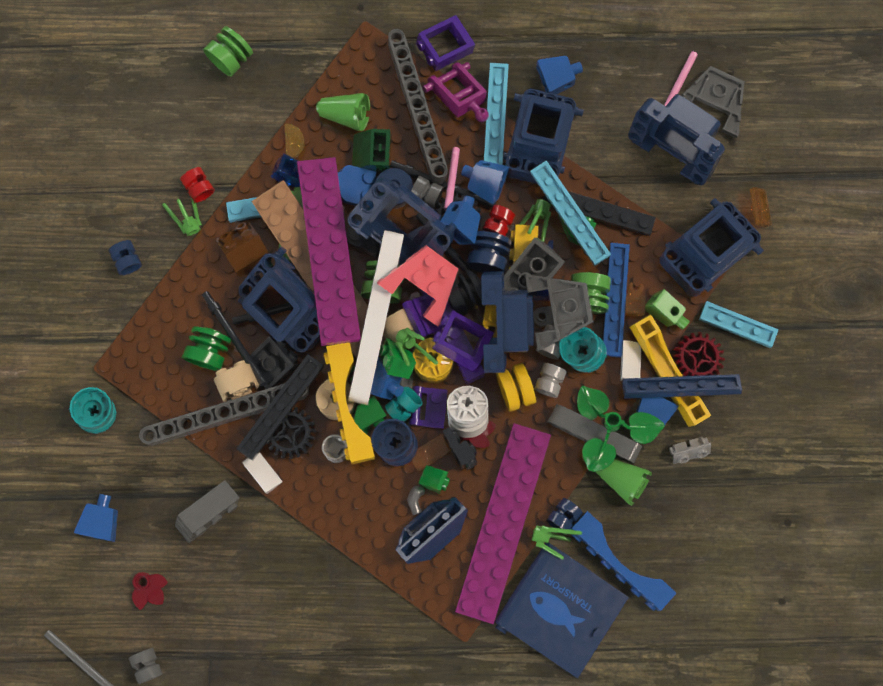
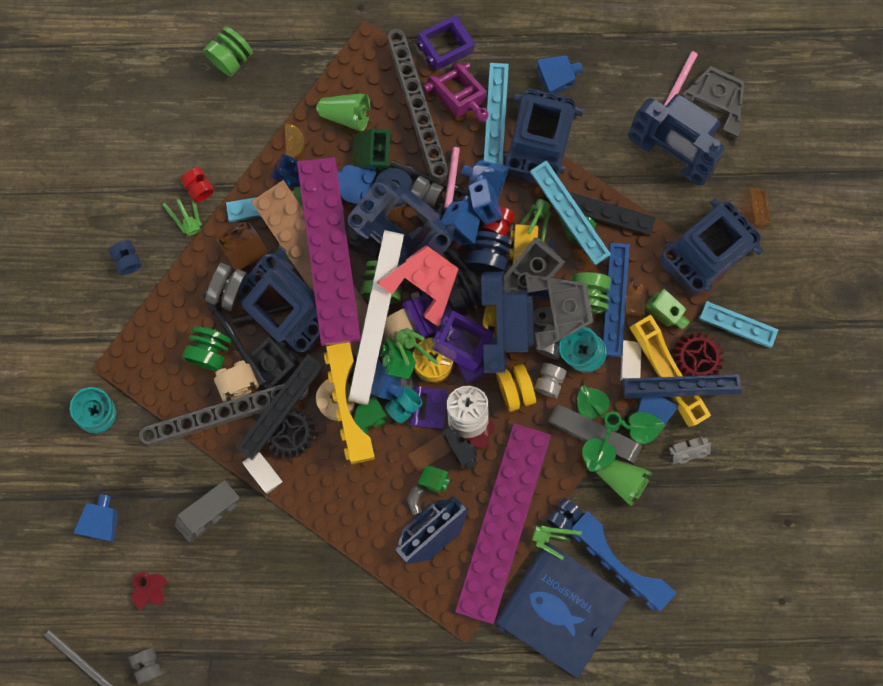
(222, 285): none -> dark grey wheel
(333, 448): light grey wheel -> none
(385, 438): dark blue wheel -> none
(484, 194): none -> blue torso

